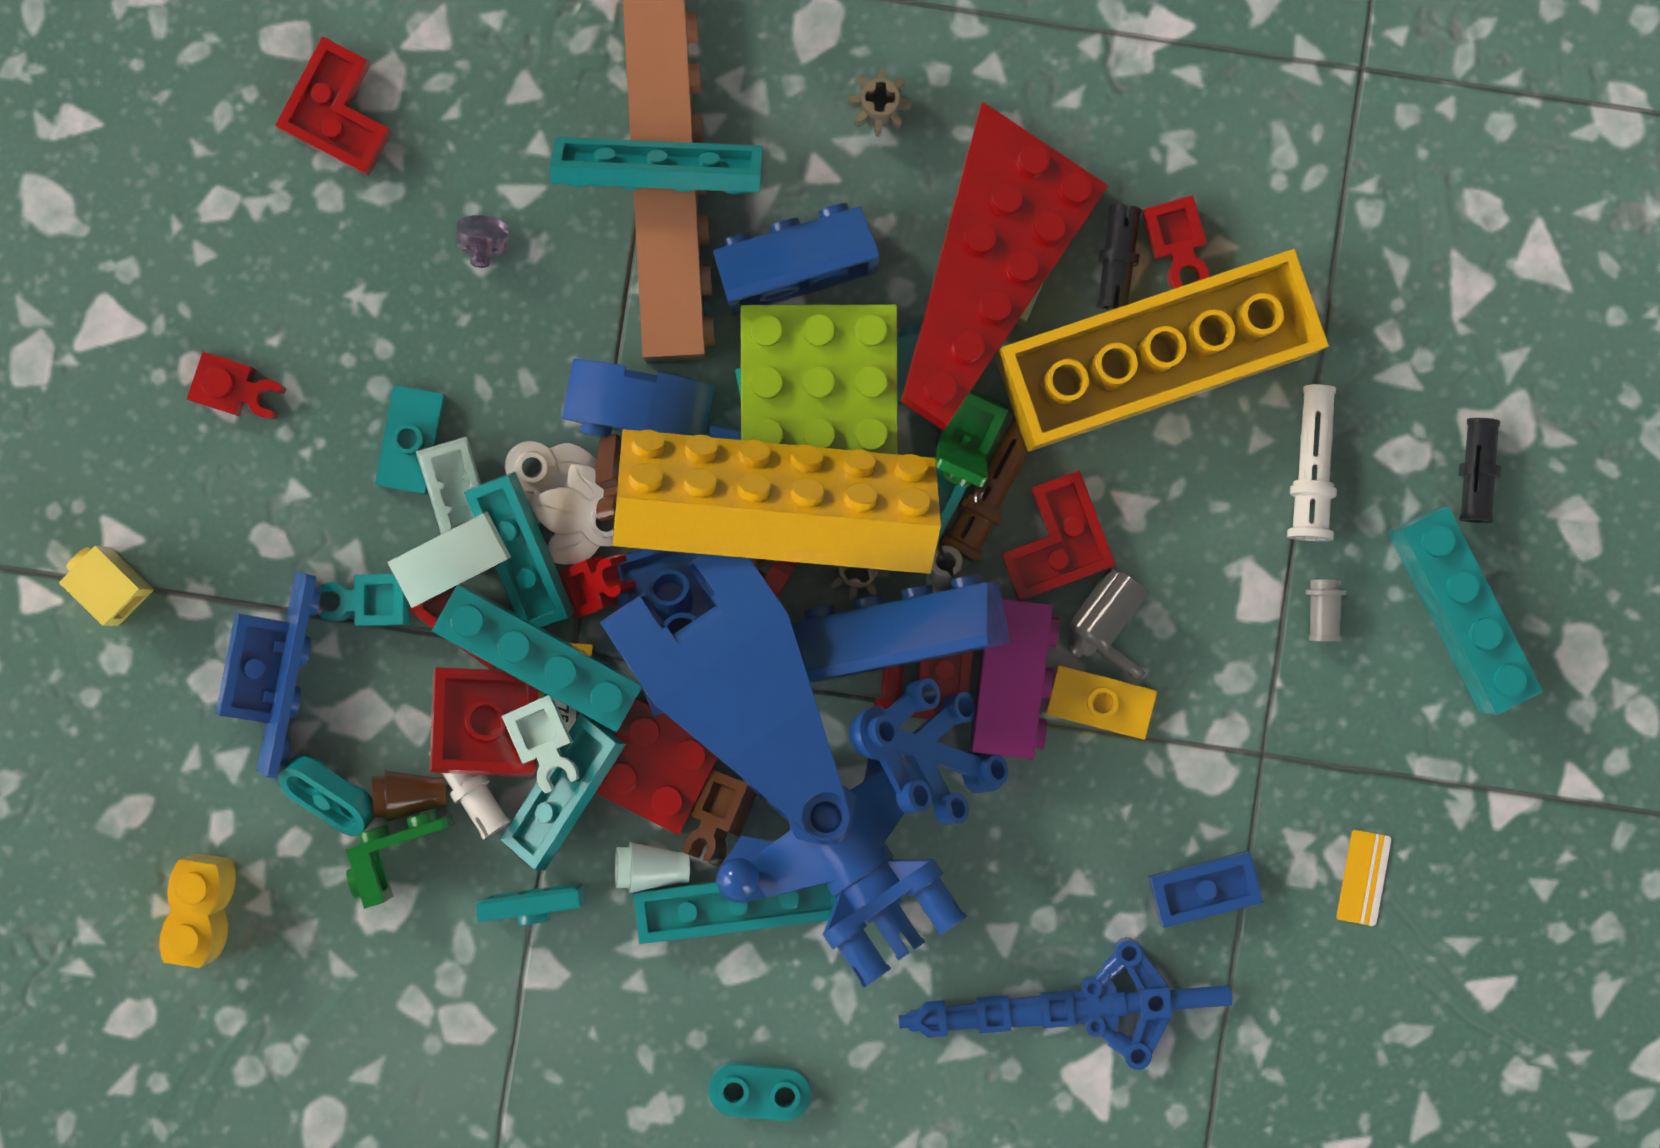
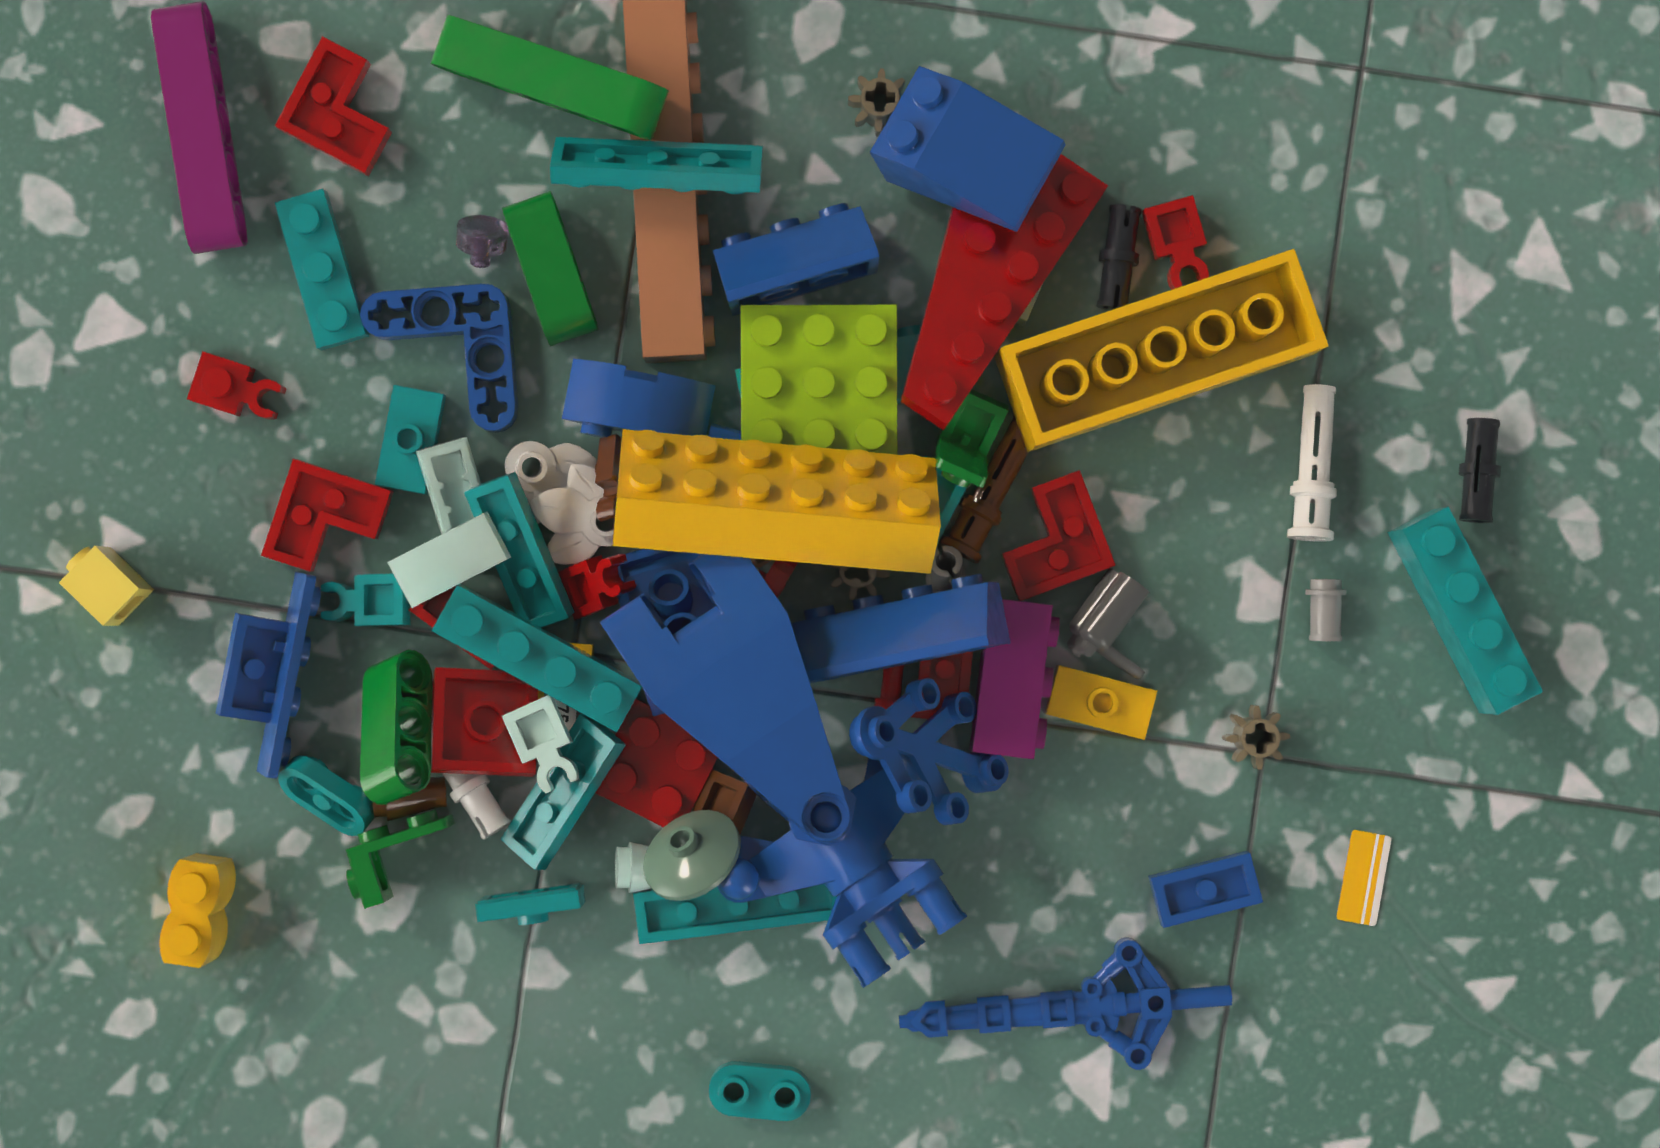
(199, 127): none -> magenta beam
(314, 500): none -> red plate
(321, 269): none -> teal plate
(396, 727): none -> green beam
(476, 335): none -> blue beam
(550, 77): none -> green beam
(550, 268): none -> green beam
(692, 855): none -> sand green dish
(965, 150): none -> blue slope
(1264, 747): none -> dark tan gear

